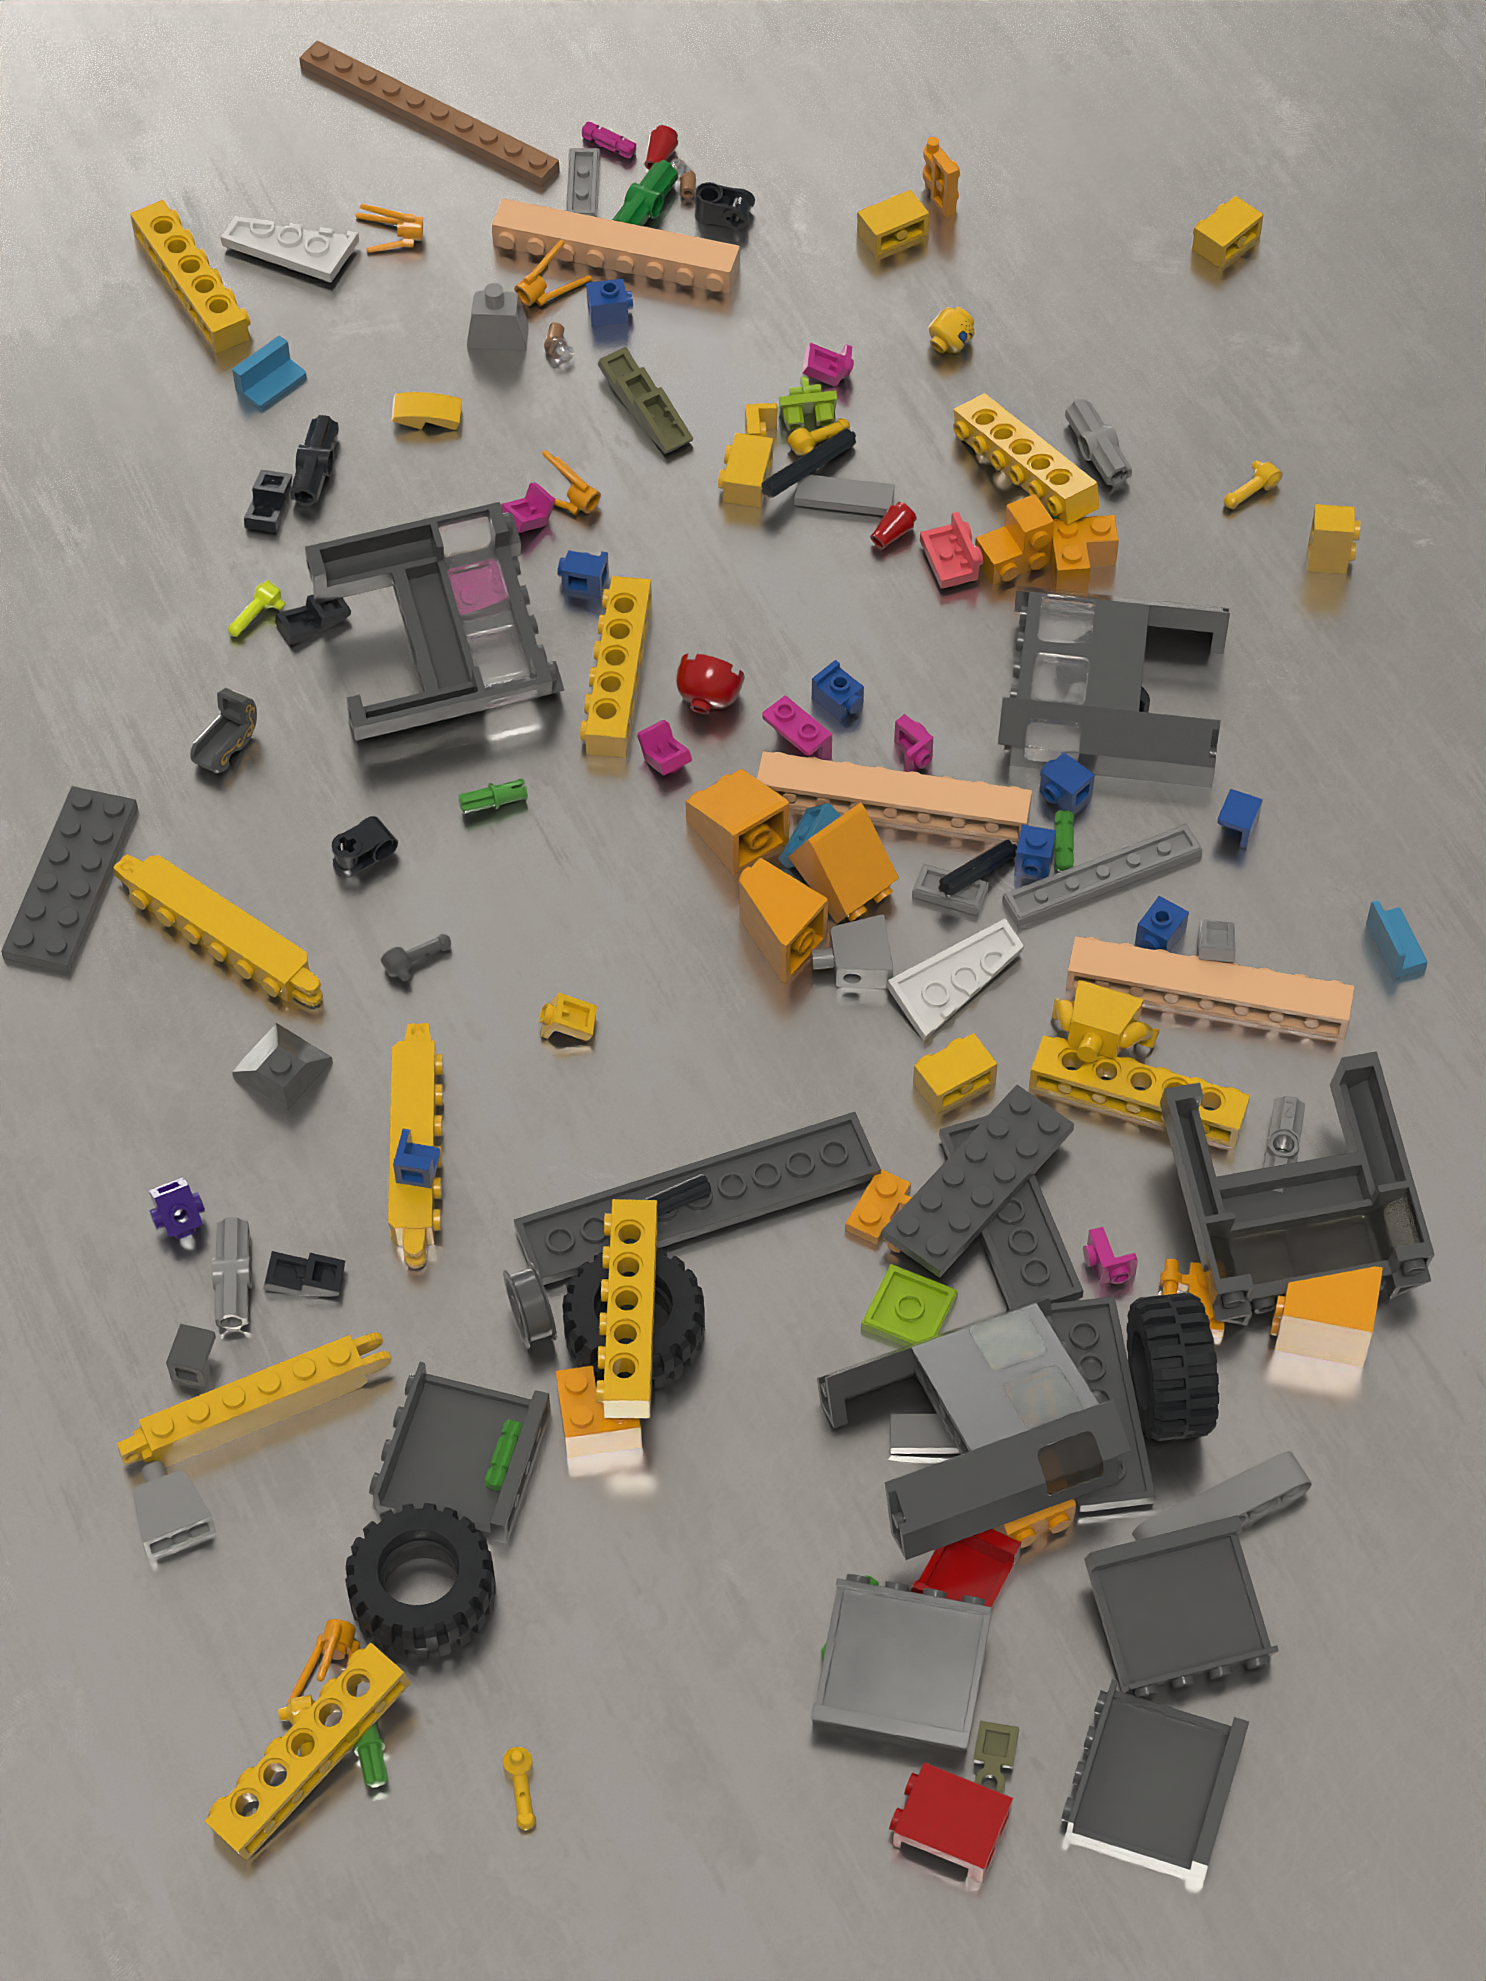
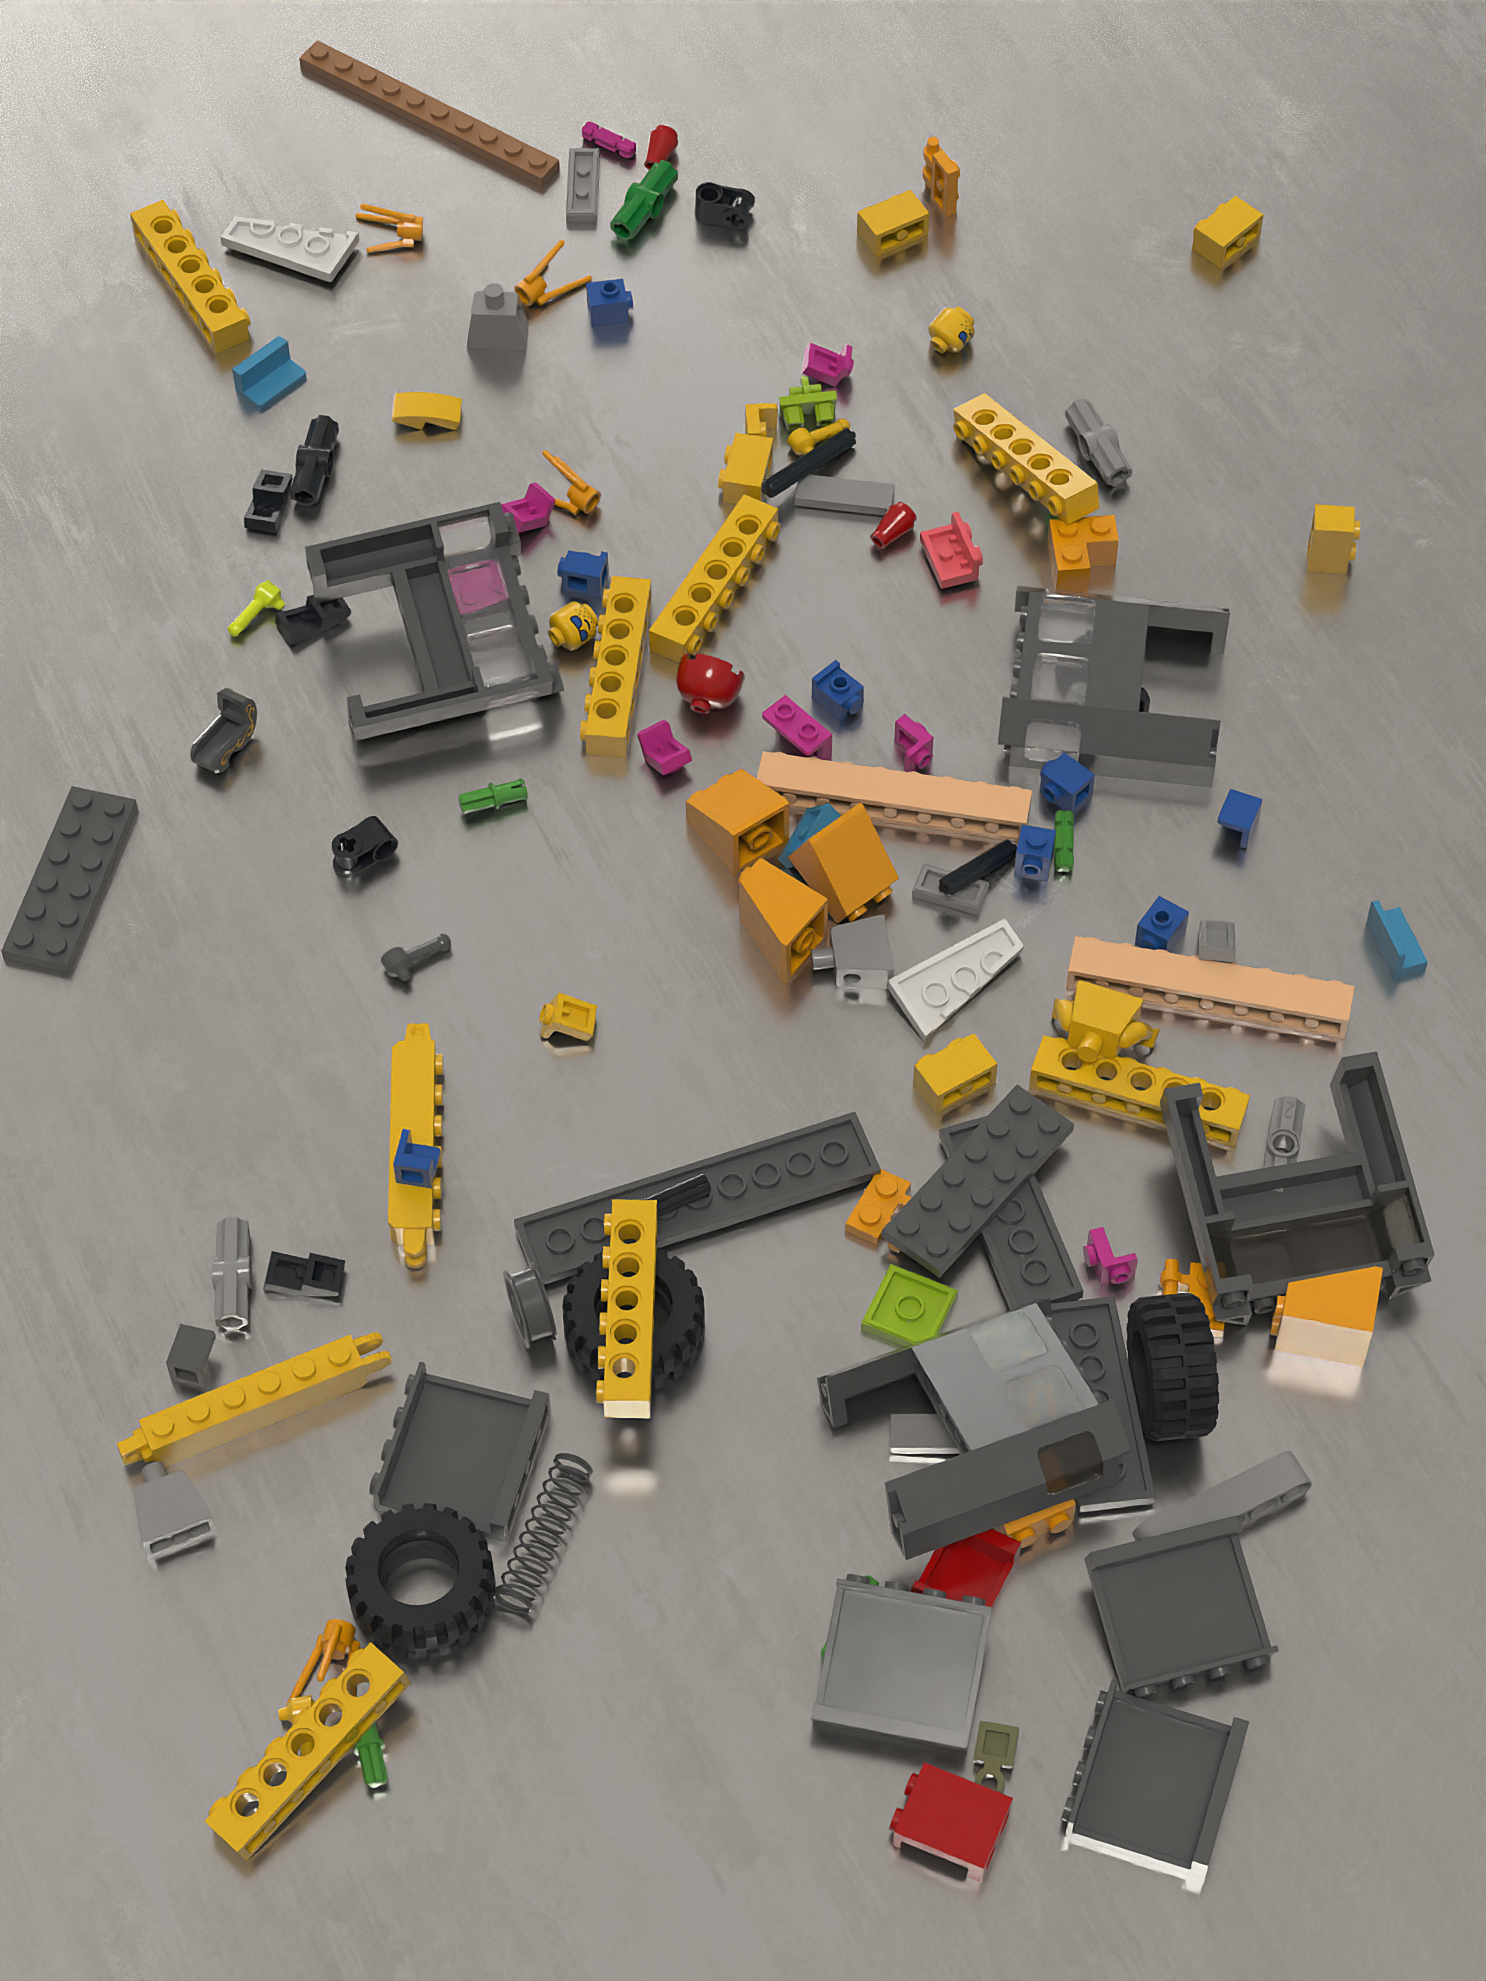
(174, 1197): dark purple brick -> none
(220, 927): yellow hinge -> none
(282, 1066): dark grey slope -> none
(502, 1455): bright green axle -> none
(518, 1767): yellow piece -> none
(555, 345): clear arm -> none
(572, 626): none -> yellow head
(574, 1474): none -> dark grey piece
(584, 1421): light orange brick -> none
(617, 245): light nougat brick -> none
(645, 401): olive slope -> none
(687, 178): medium nougat arm -> none
(714, 579): none -> yellow brick
(1020, 544): light orange brick -> none
(1102, 875): light grey tile -> none
(1265, 477): yellow piece -> none

